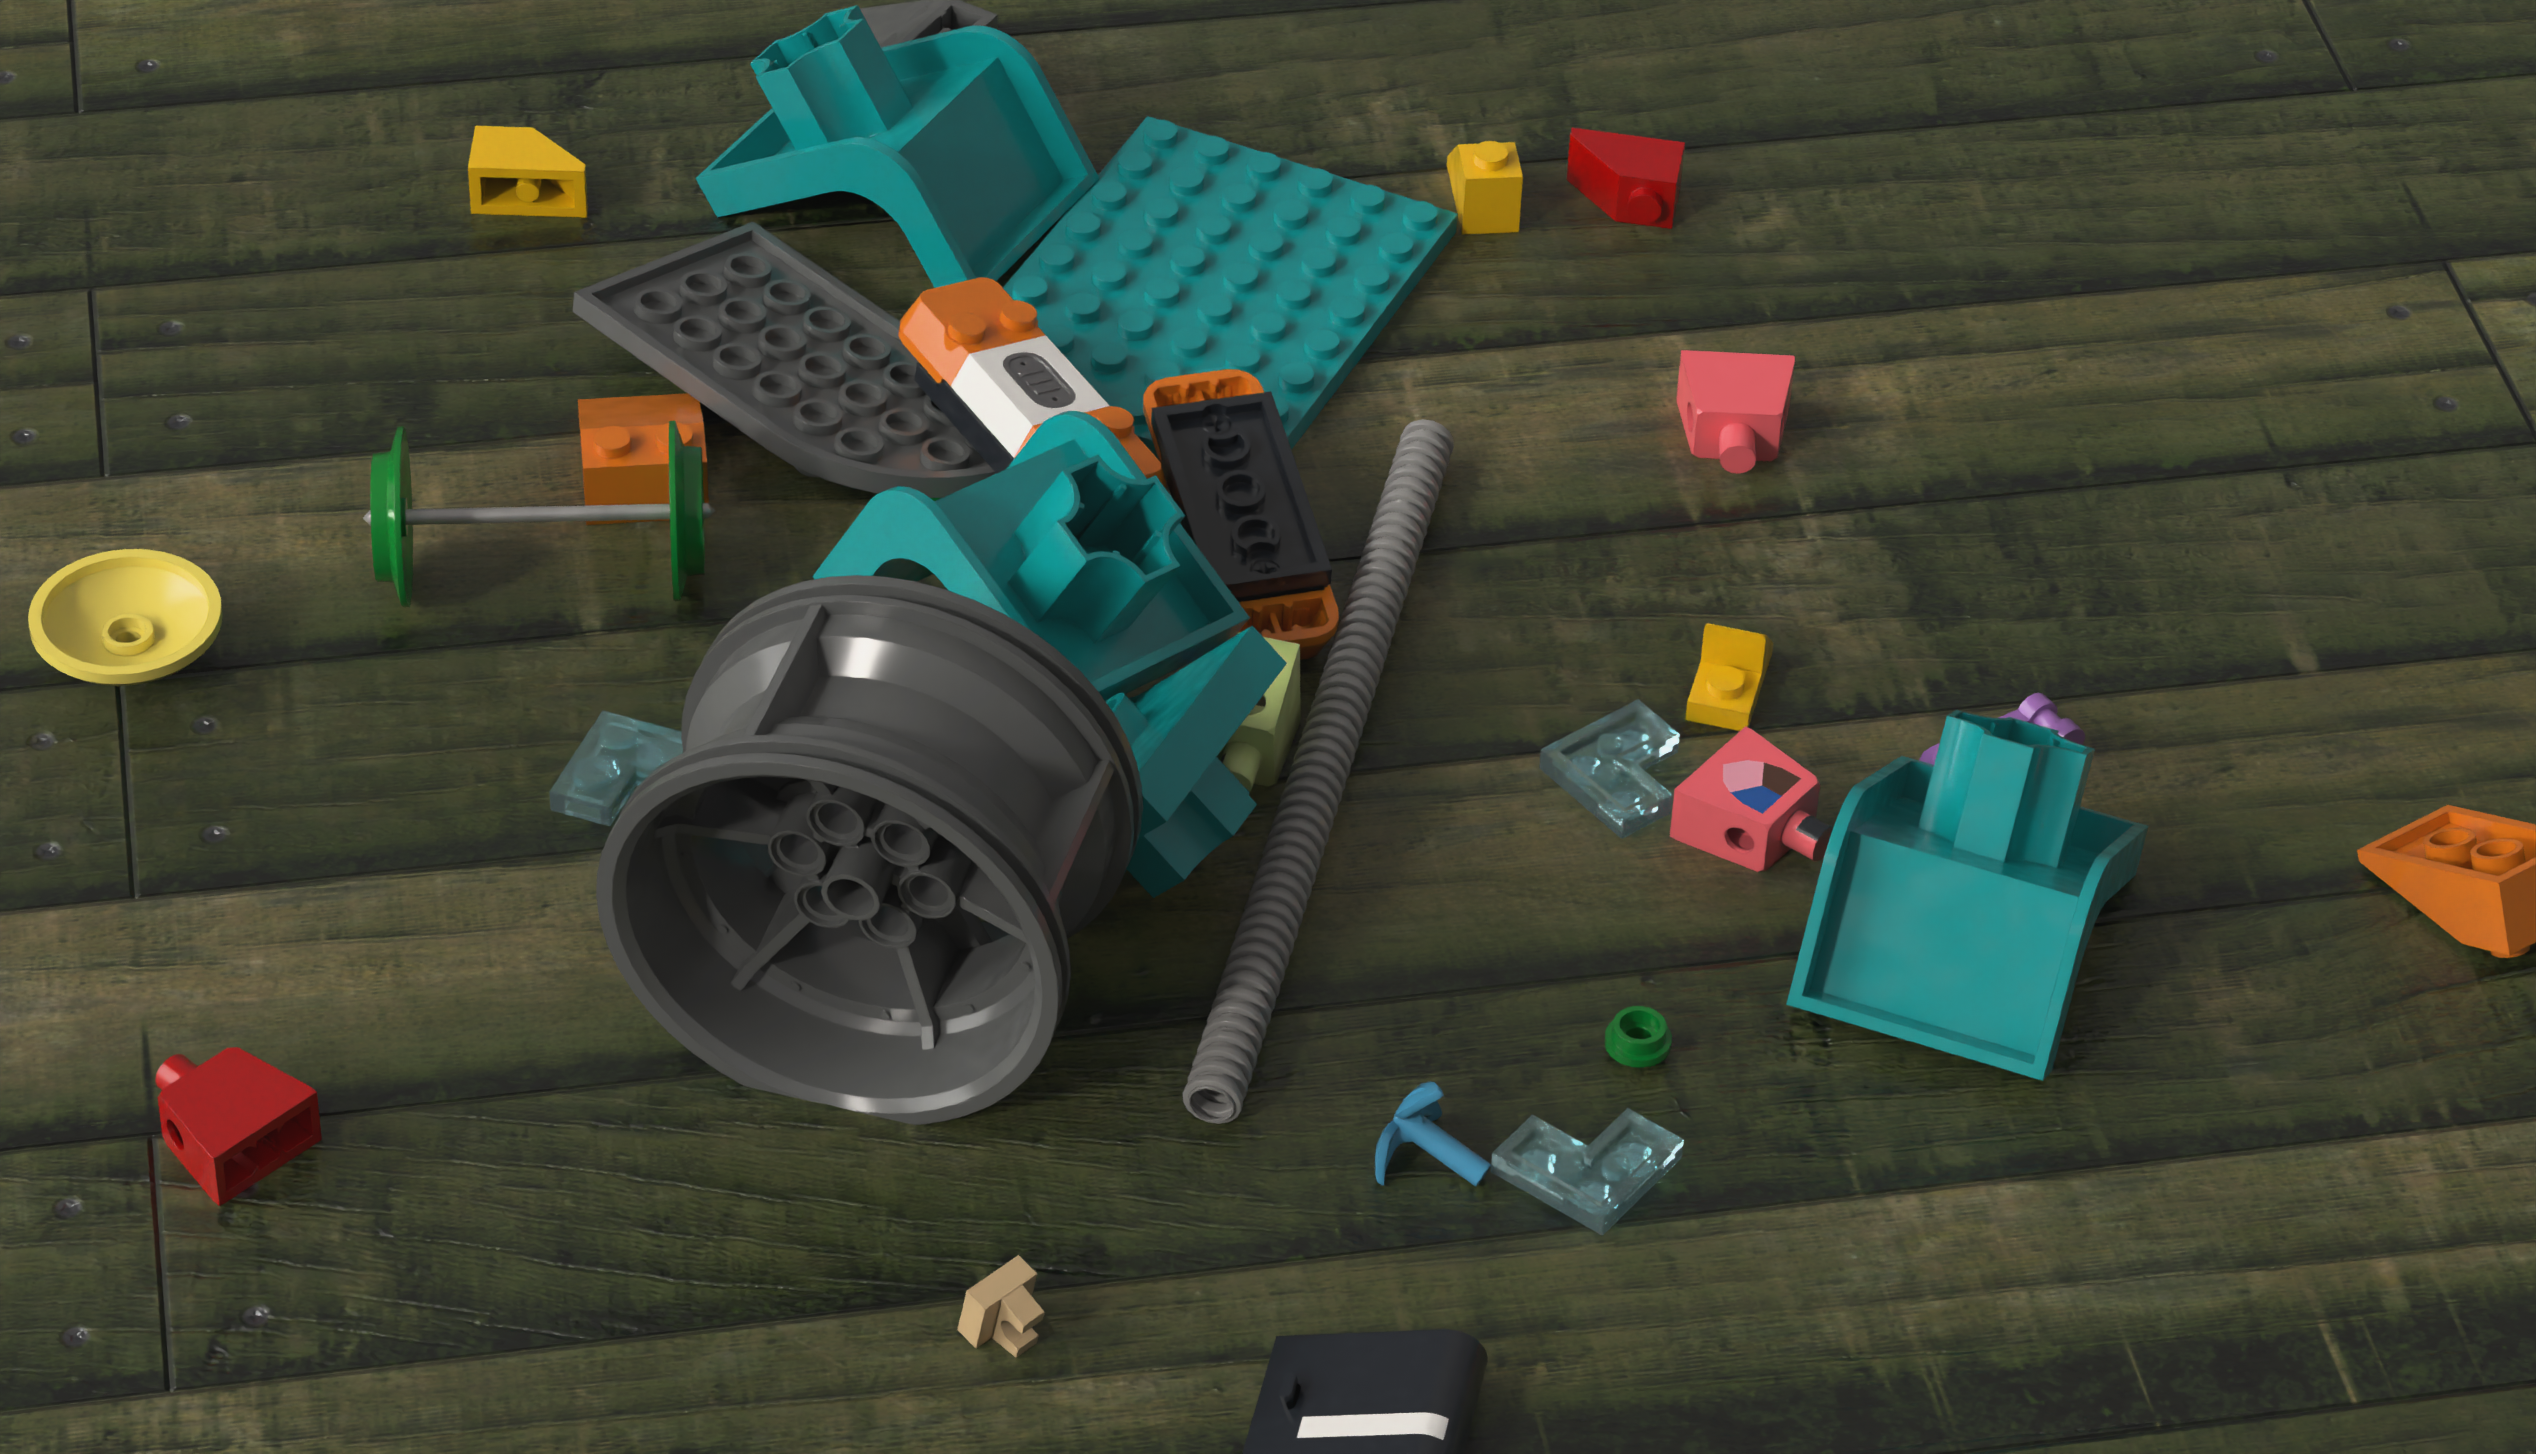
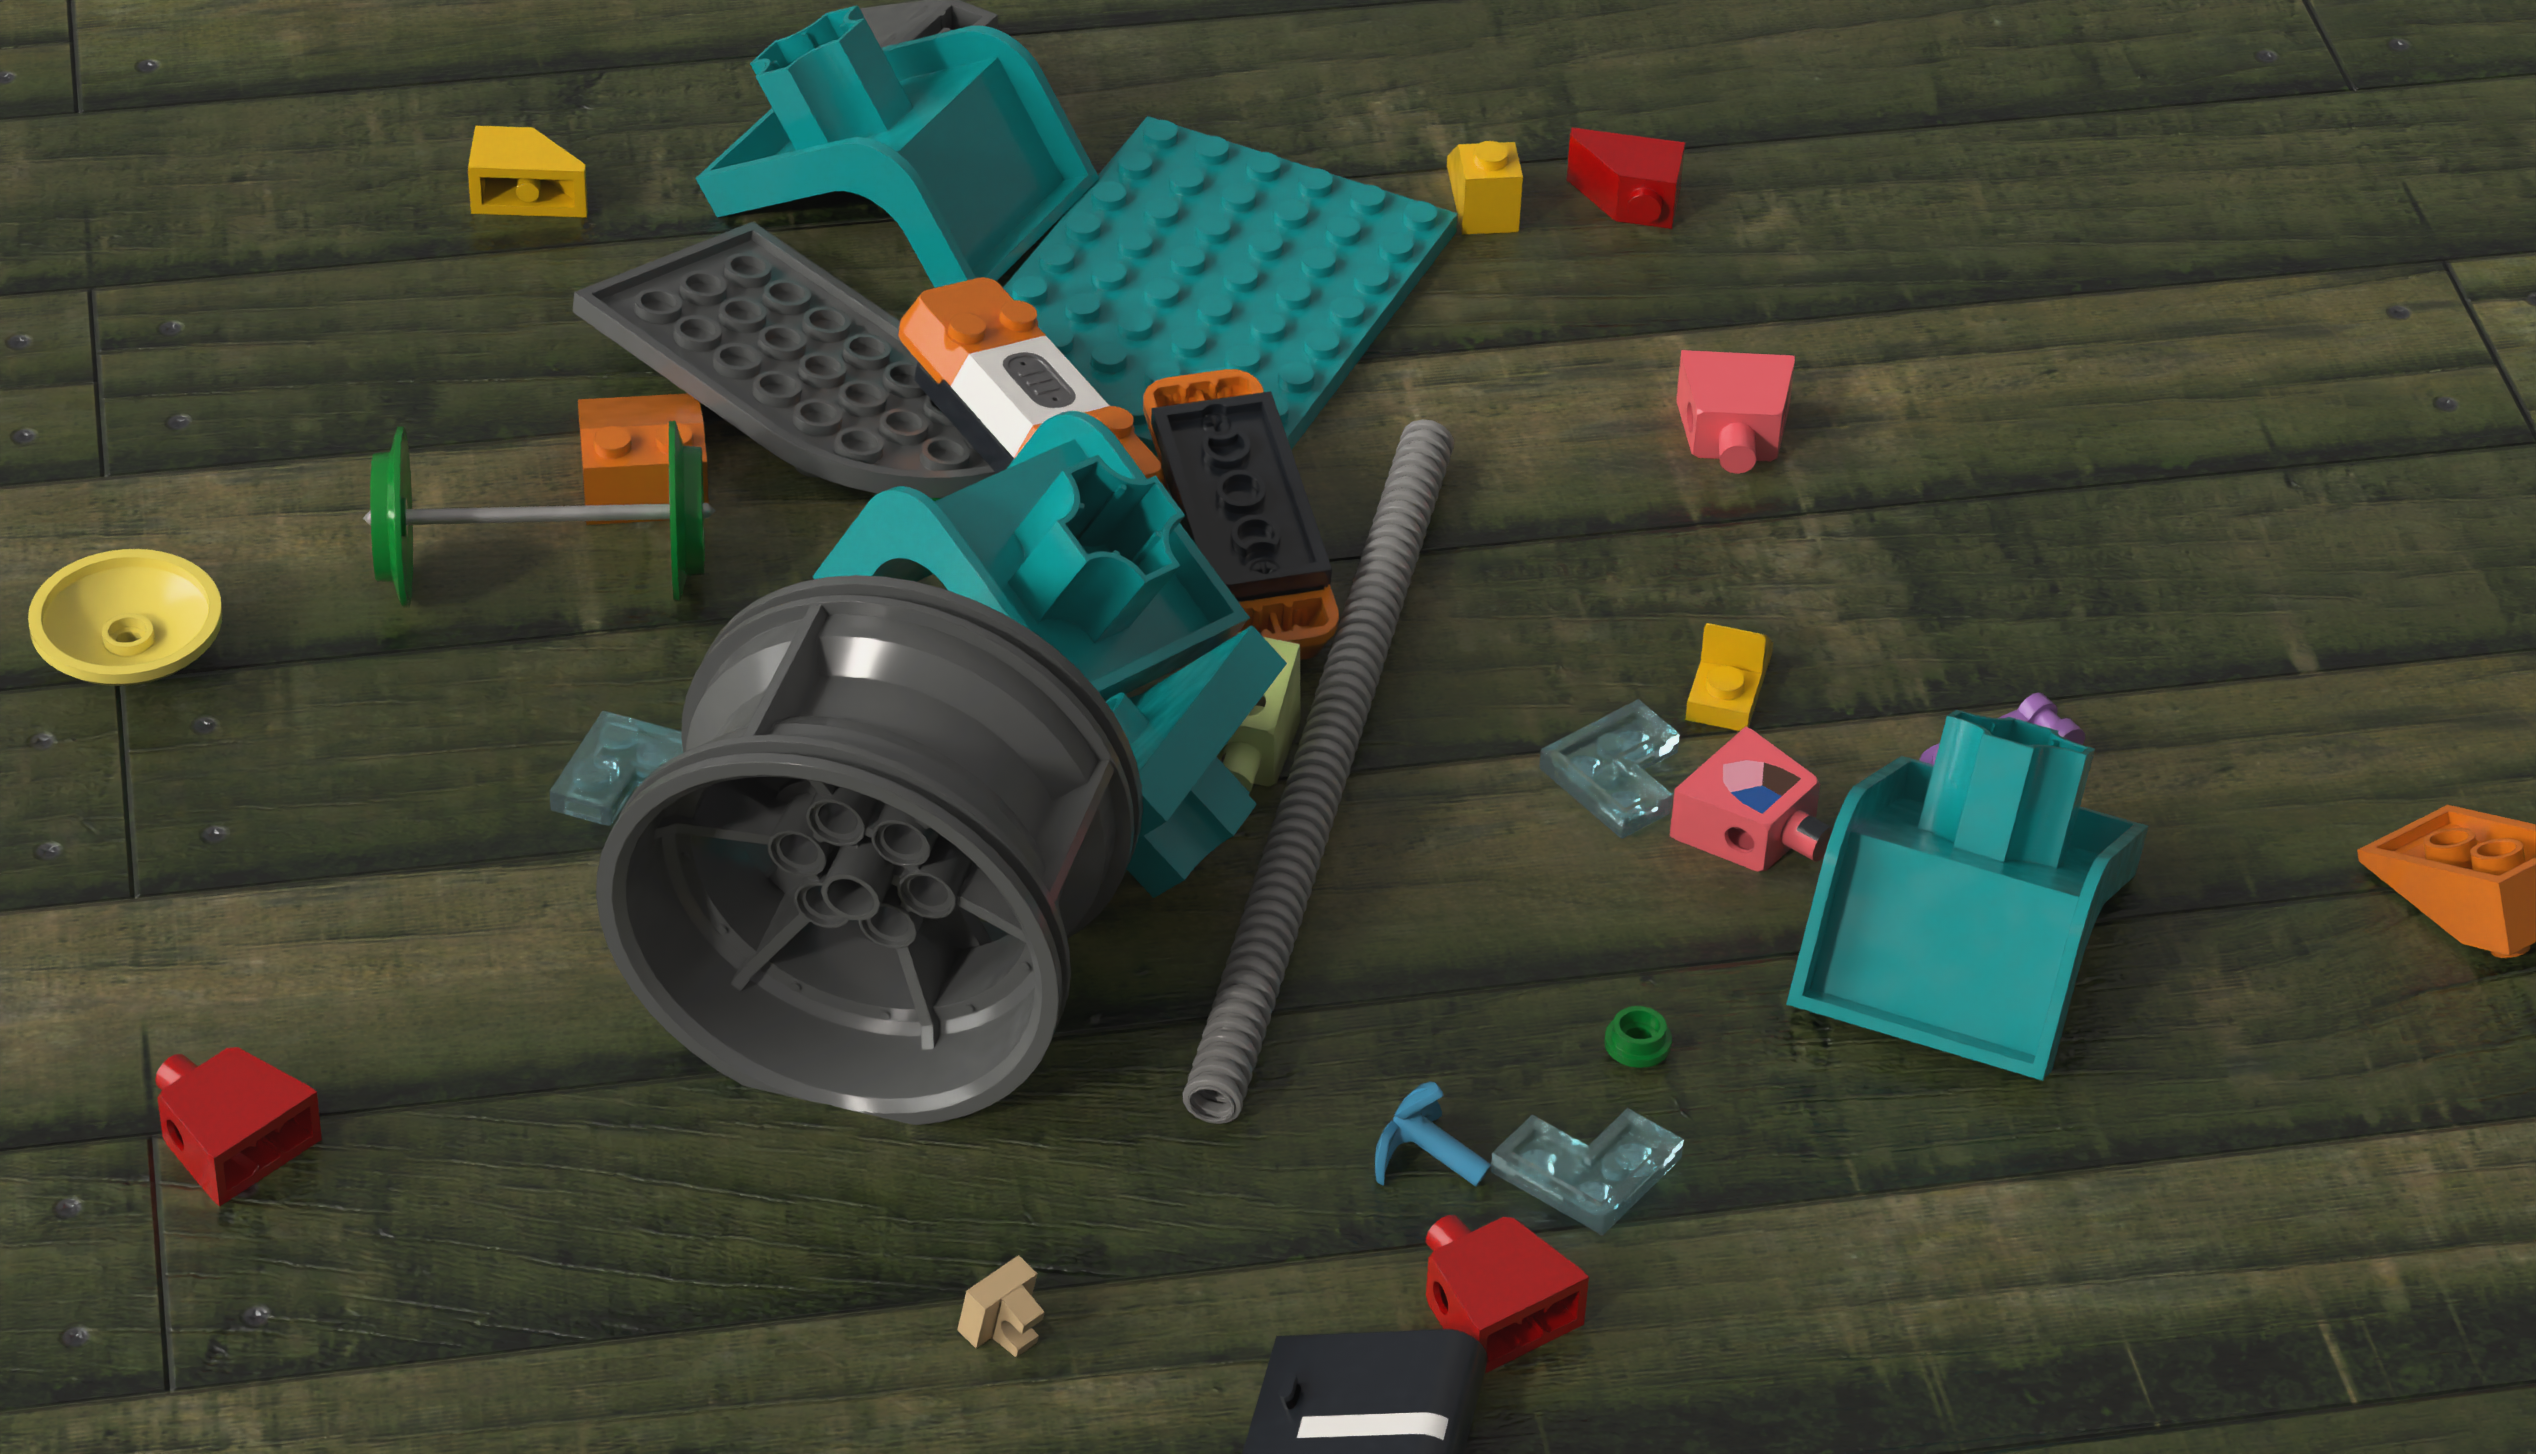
(1502, 1286): none -> red torso

